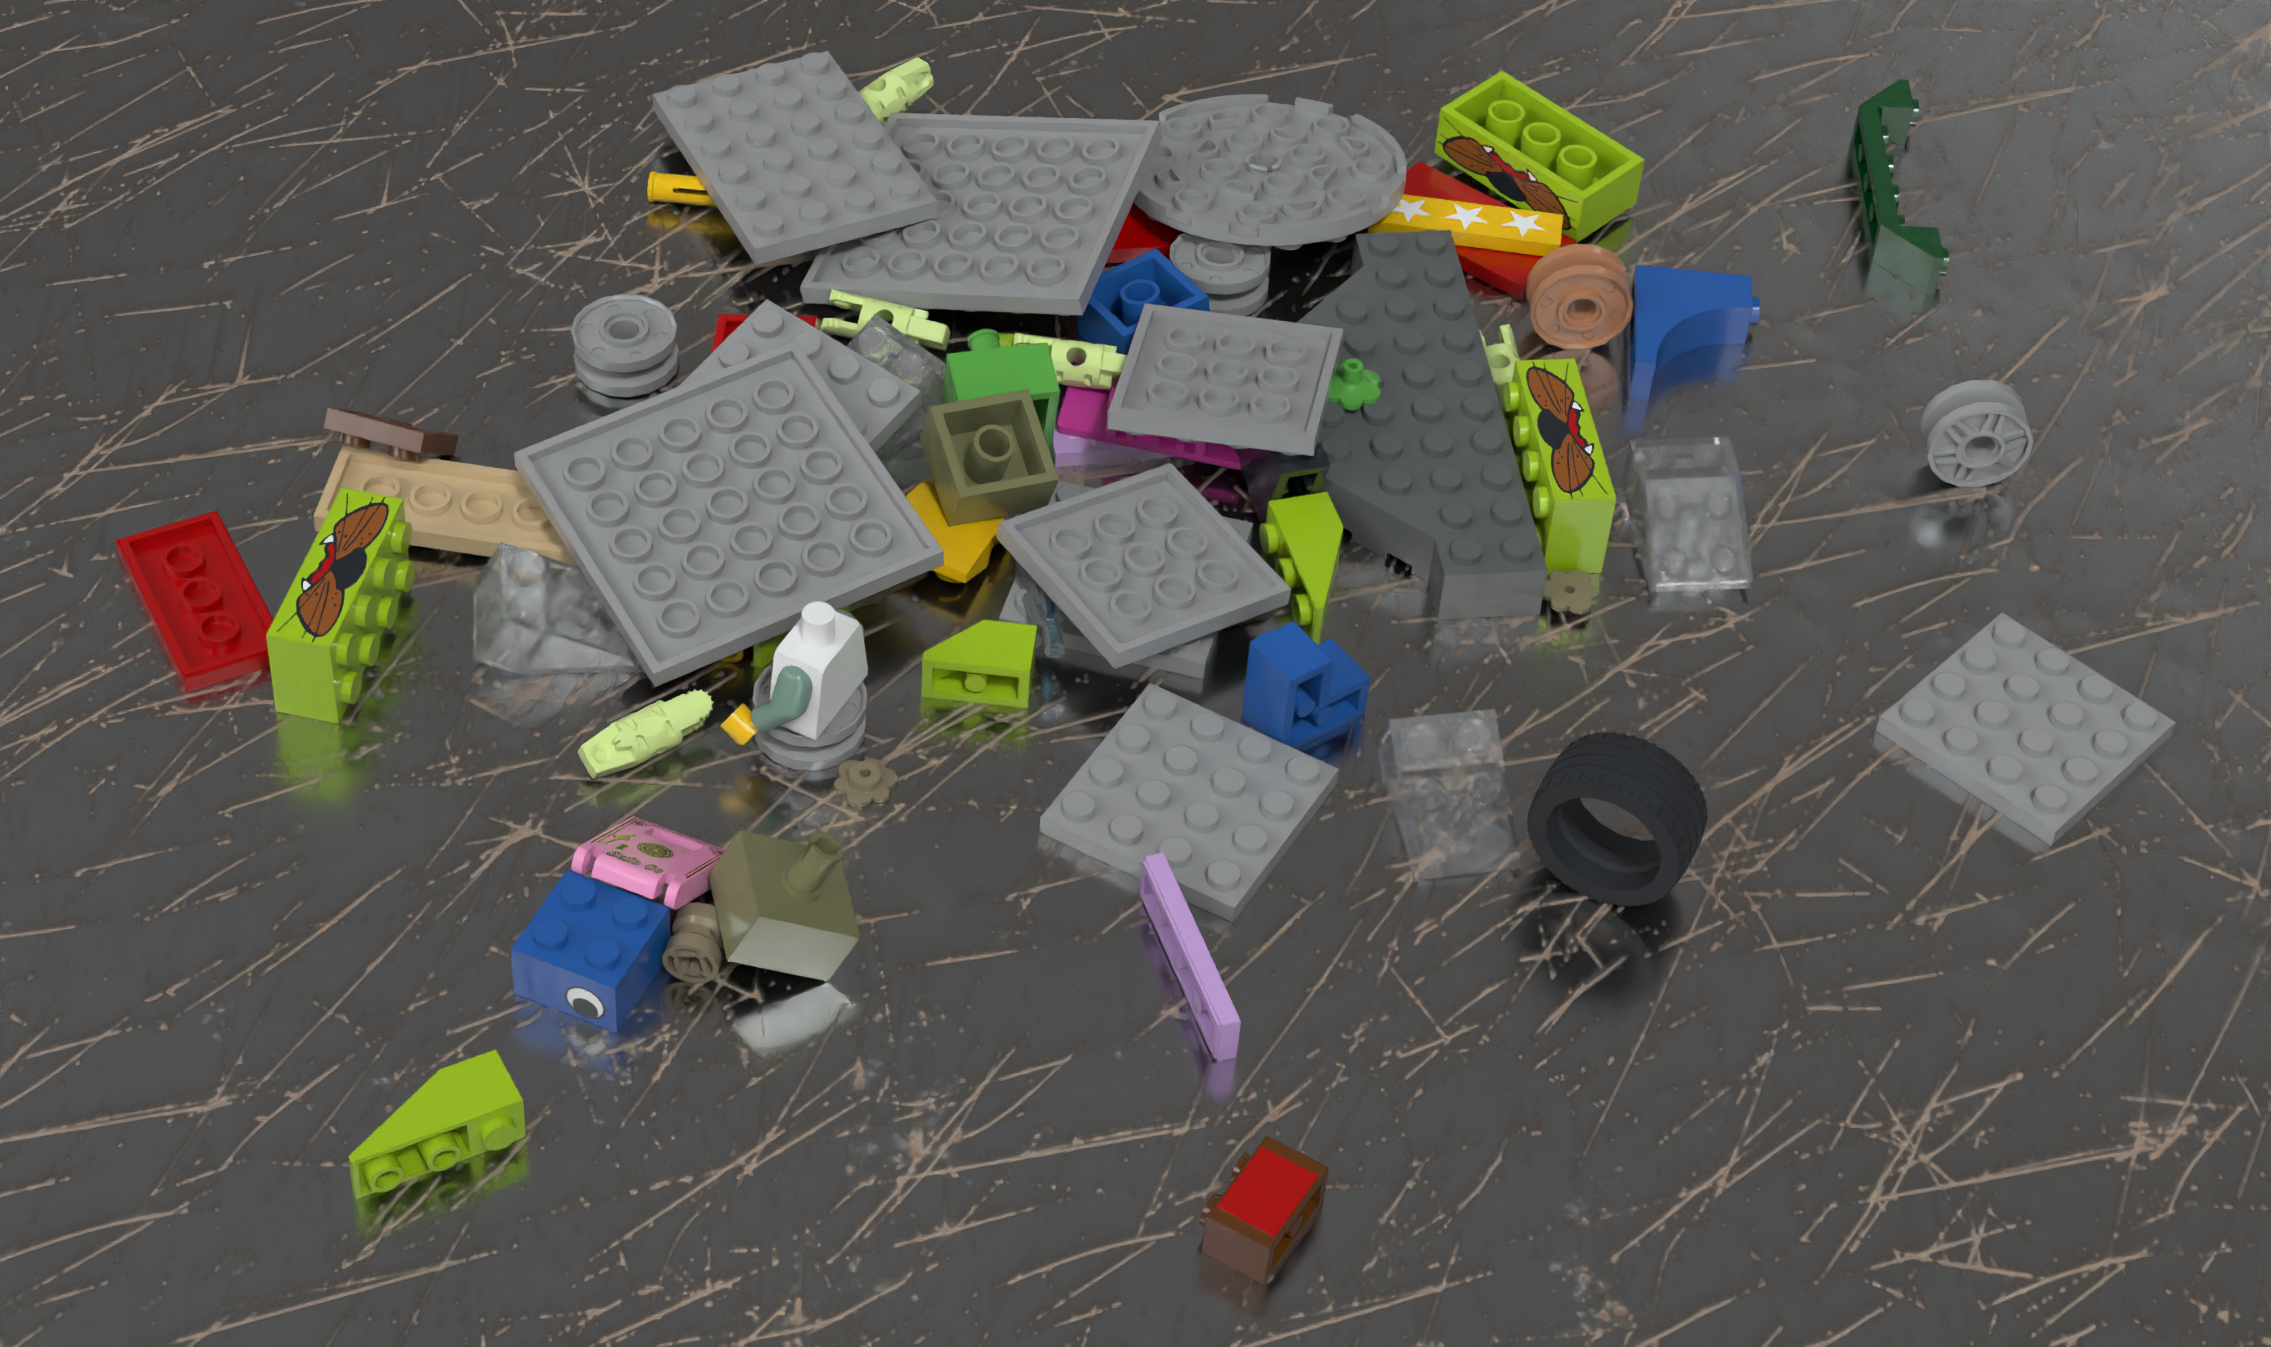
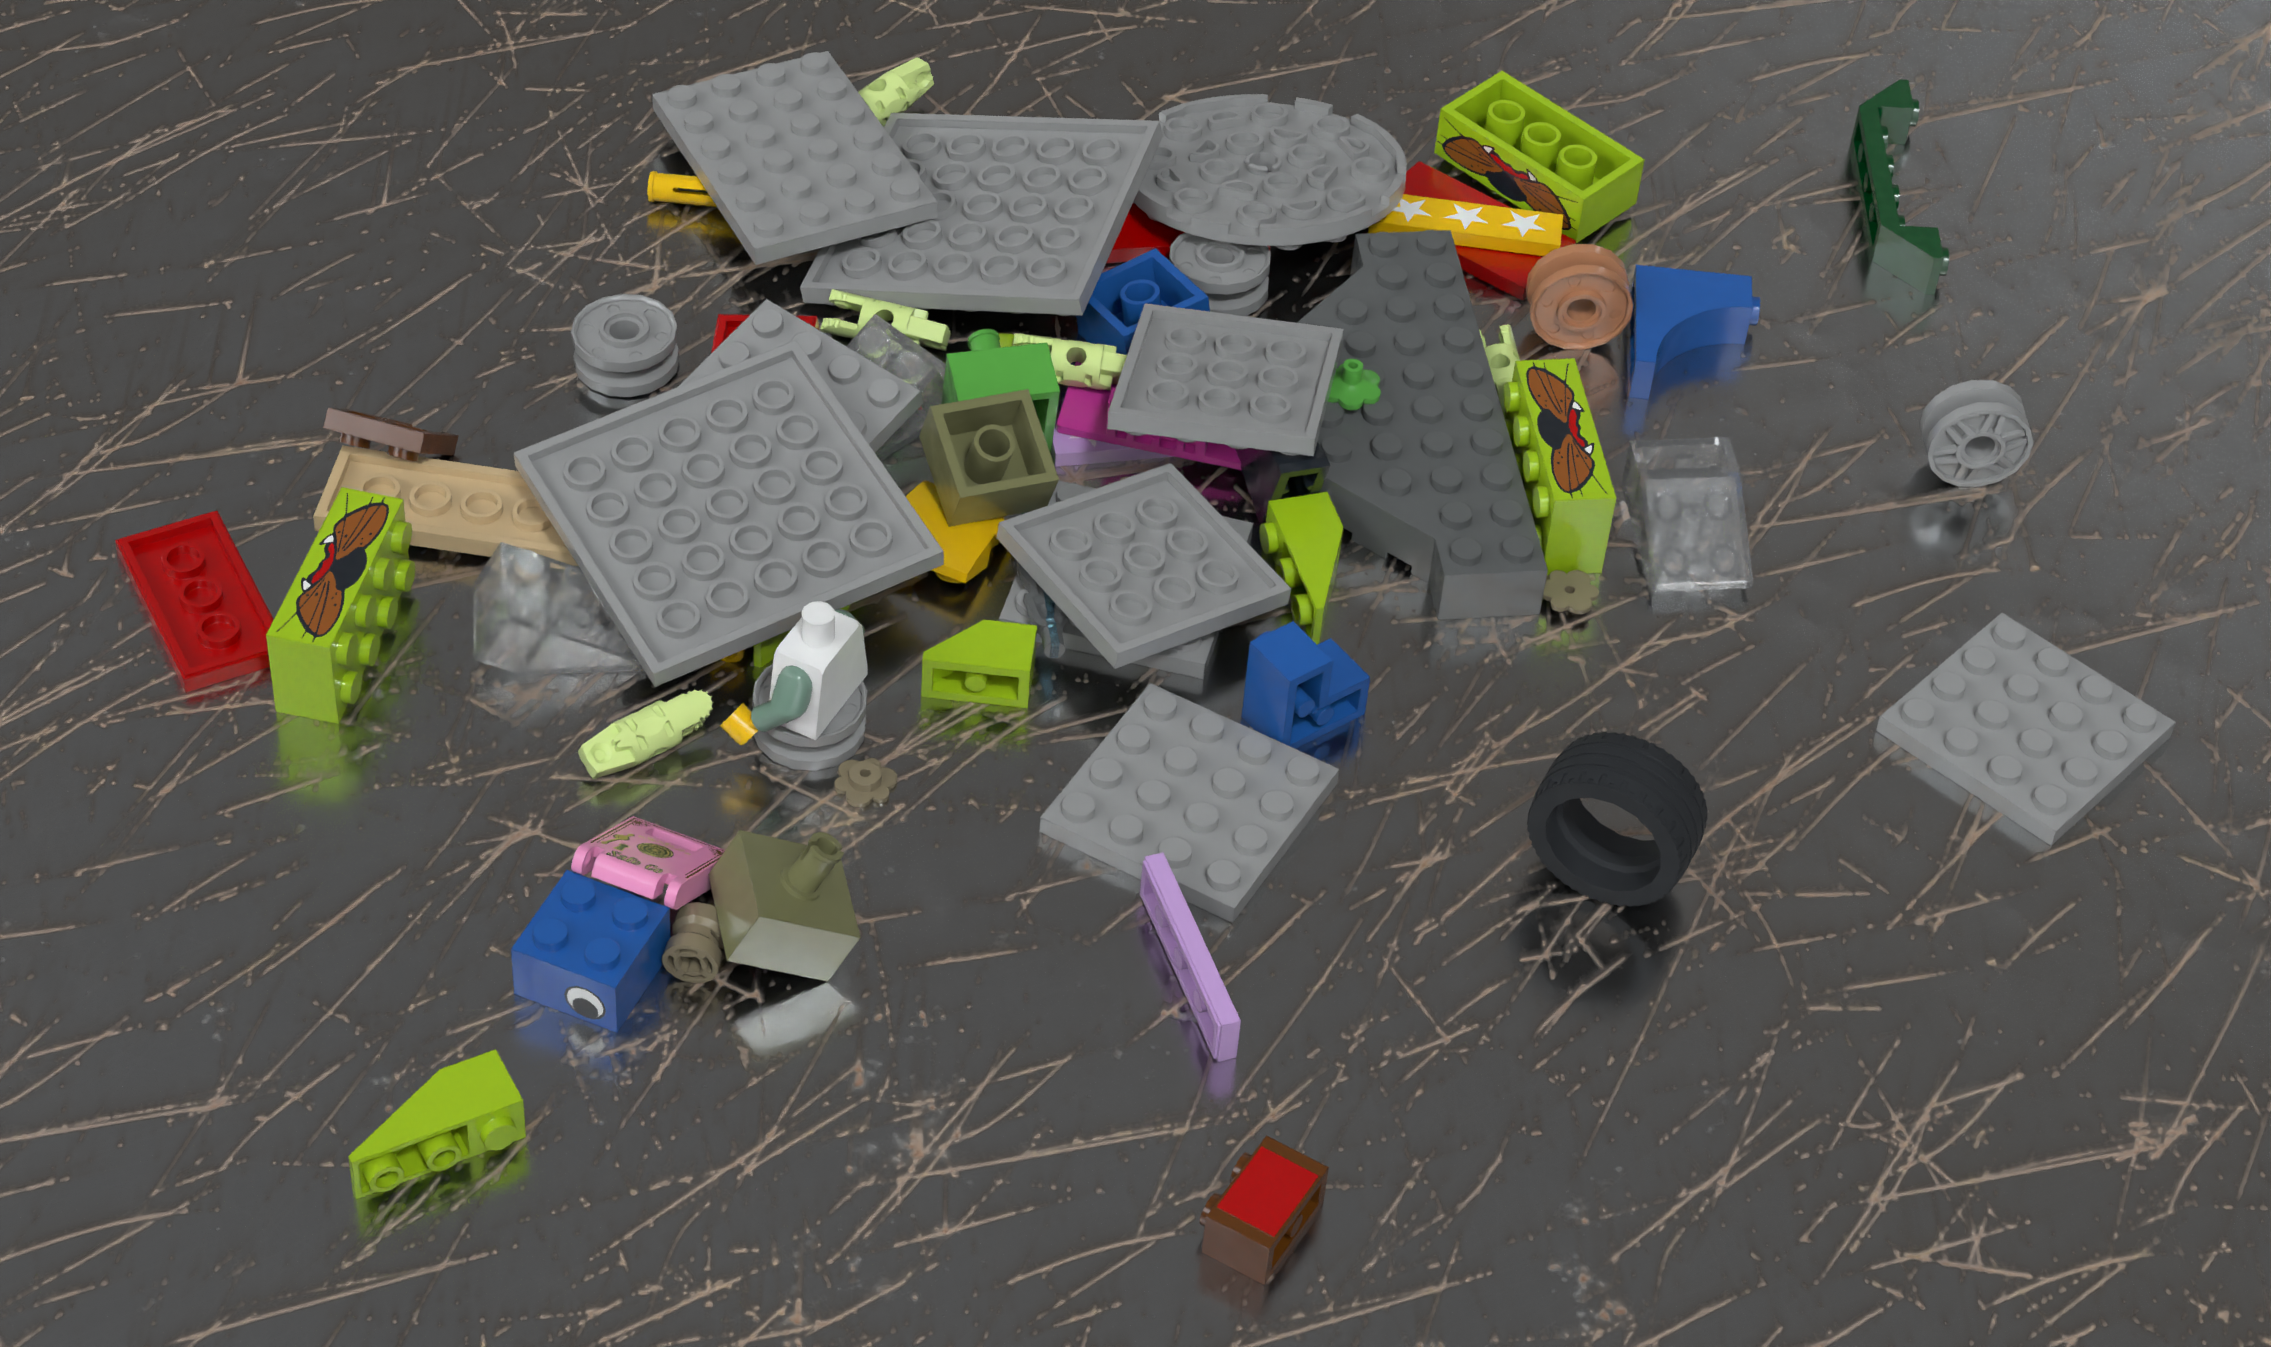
(1449, 794): clear slope -> none

